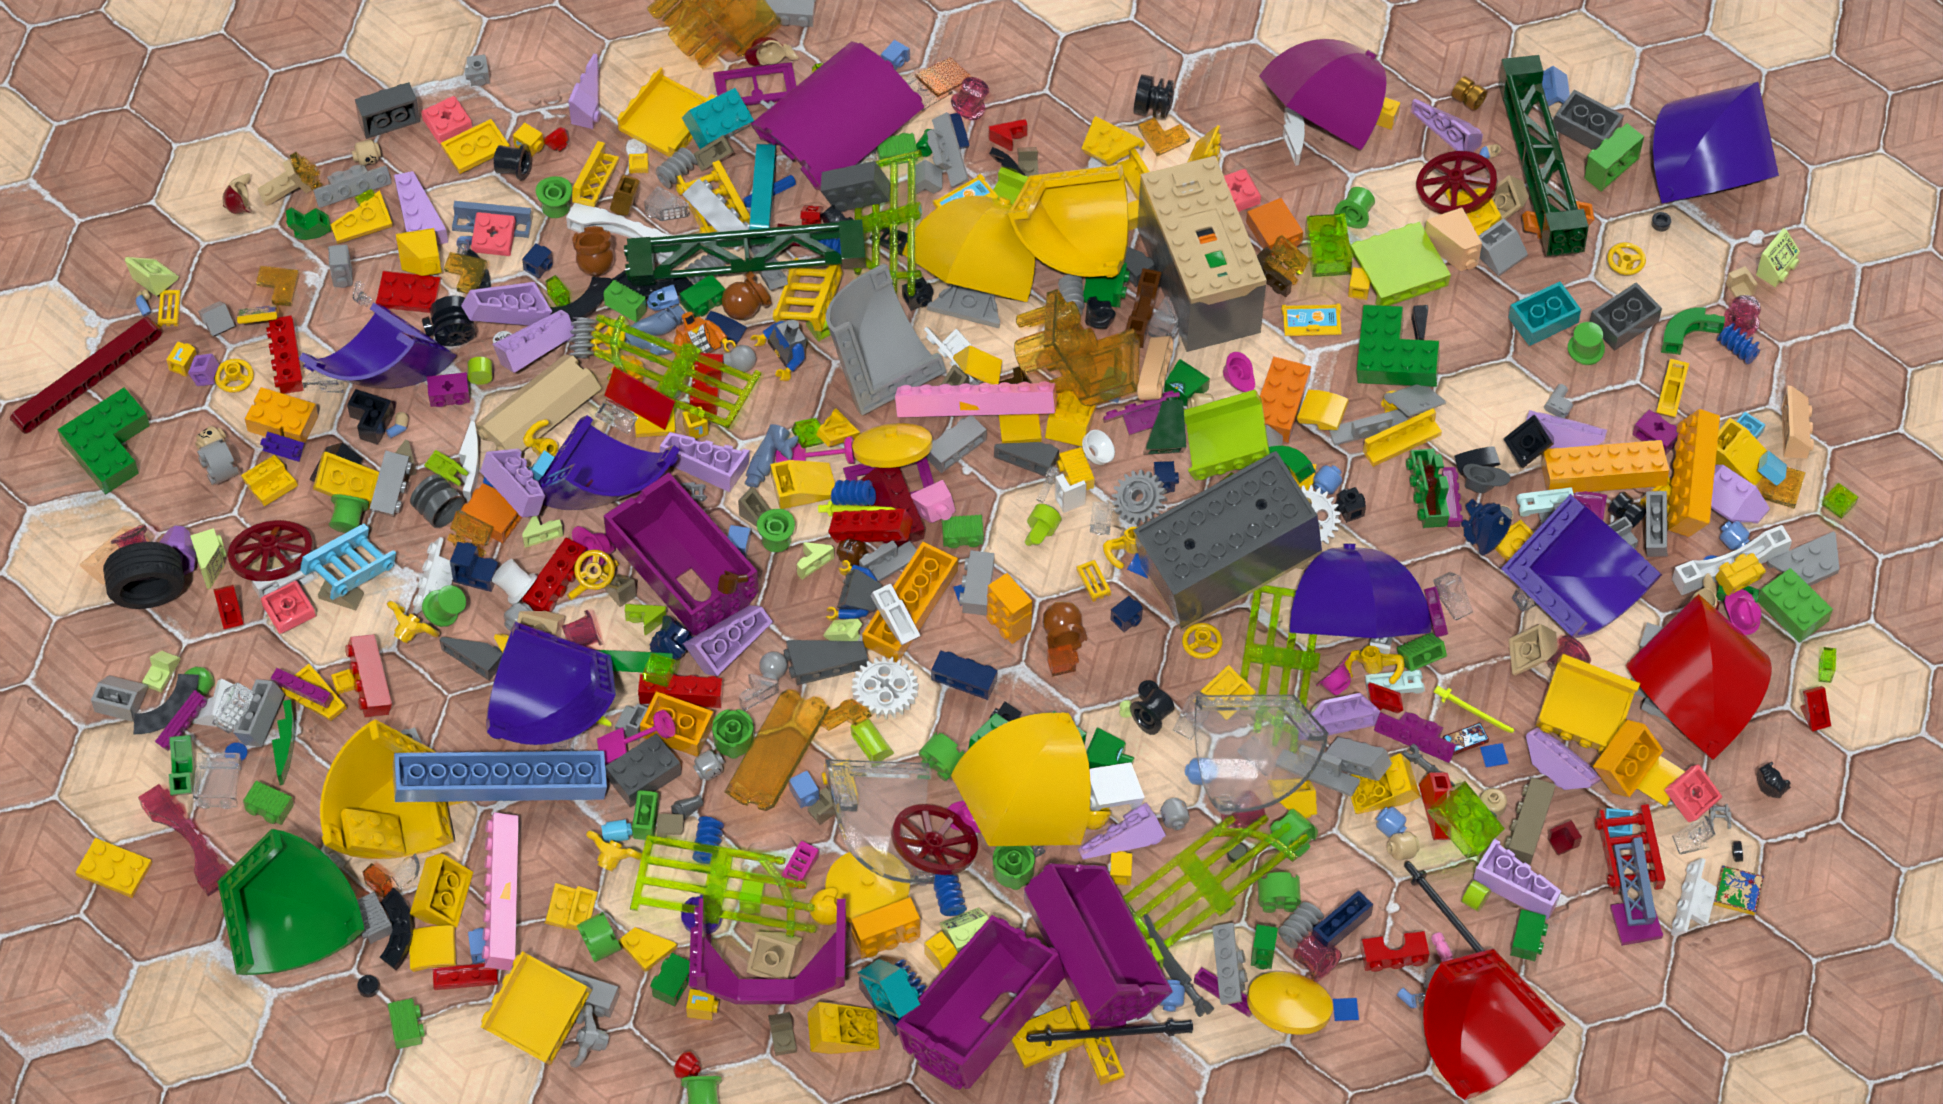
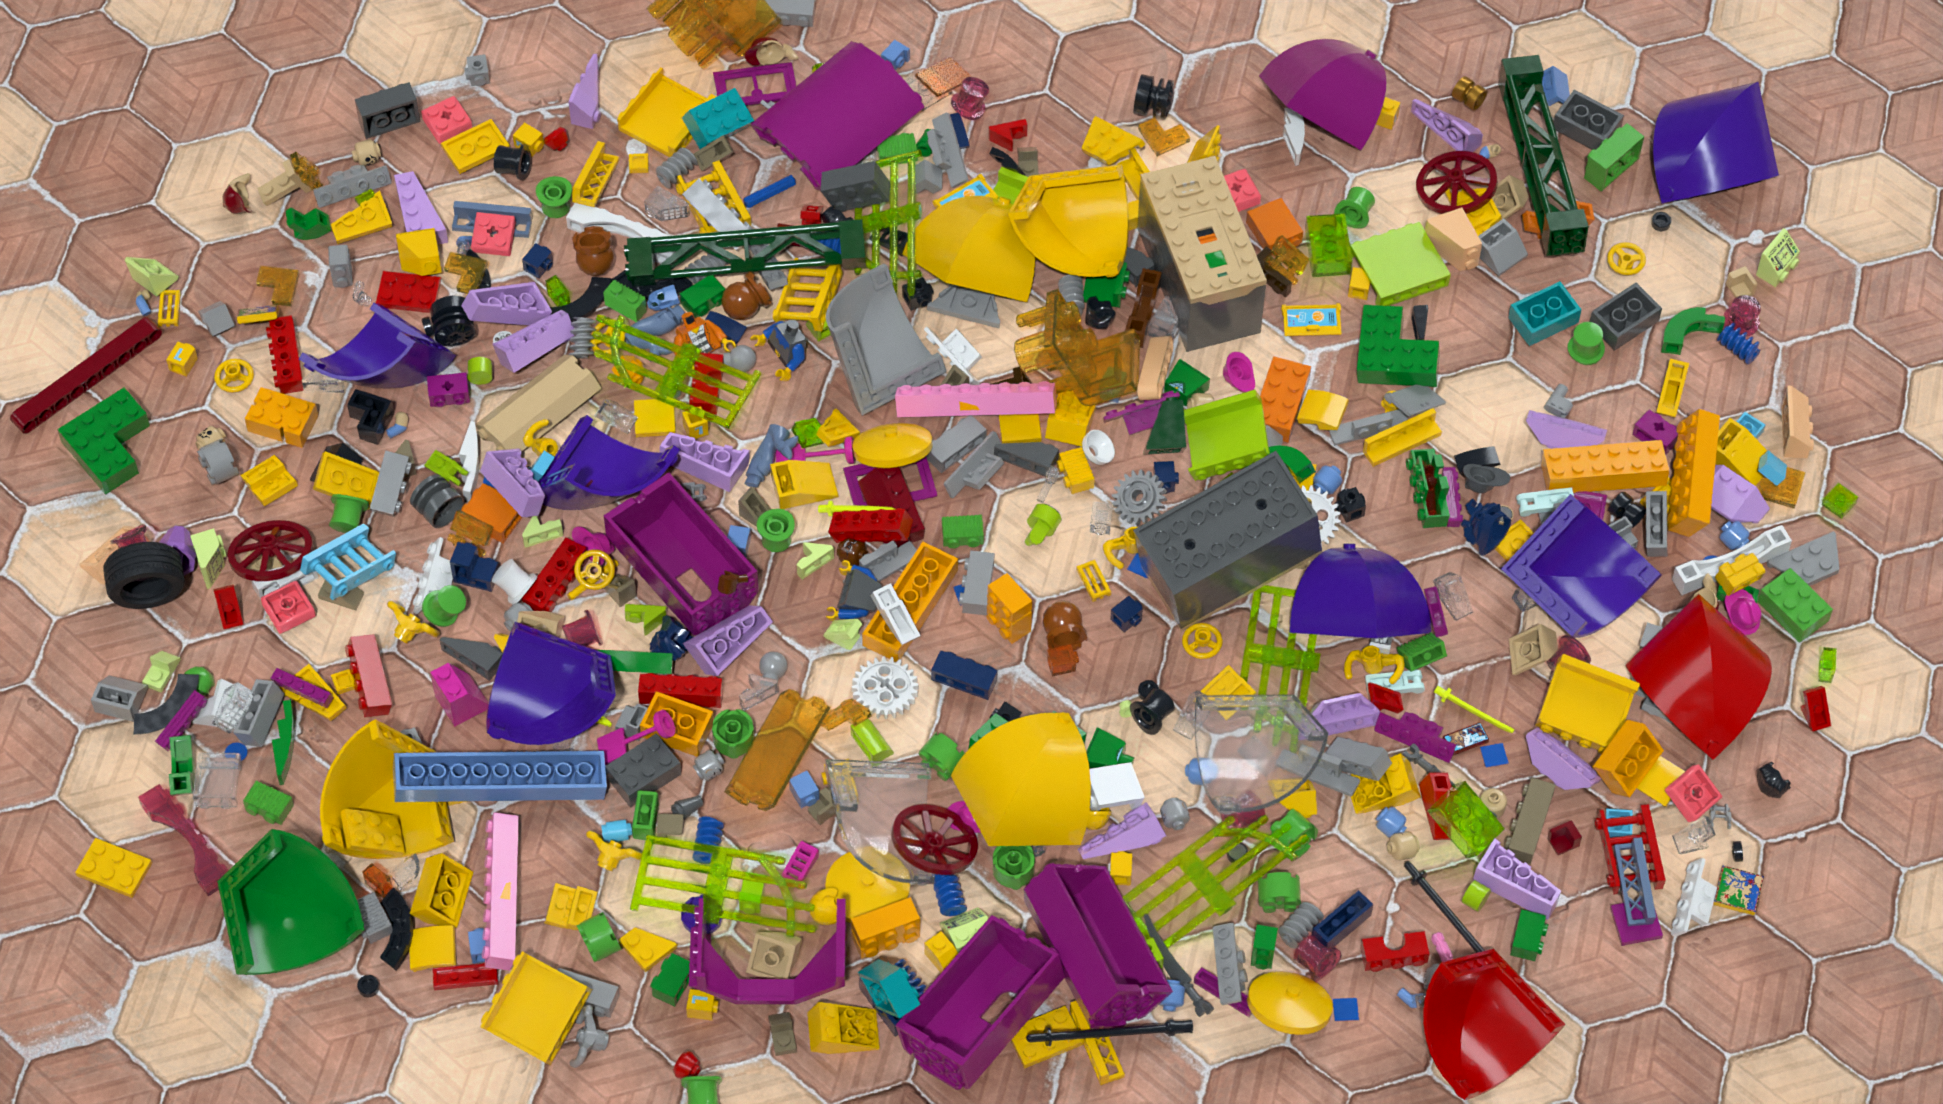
(203, 369): medium lavender brick -> none
(282, 446): dark purple hinge -> none
(405, 1023): bright green brick -> none
(457, 693): none -> dark pink slope
(624, 195): pearl gold brick -> none
(639, 398): red window -> none
(659, 670): clear neon green piece -> none
(763, 186): teal beam -> none
(823, 659): dark grey slope -> none
(853, 493): blue piece -> none
(934, 502): bright pink torso -> none
(976, 468): none -> light grey bracket
(979, 364): yellow slope -> none
(1069, 496): white panel -> none
(1338, 679): dark pink piece -> none
(1529, 441): black slope -> none

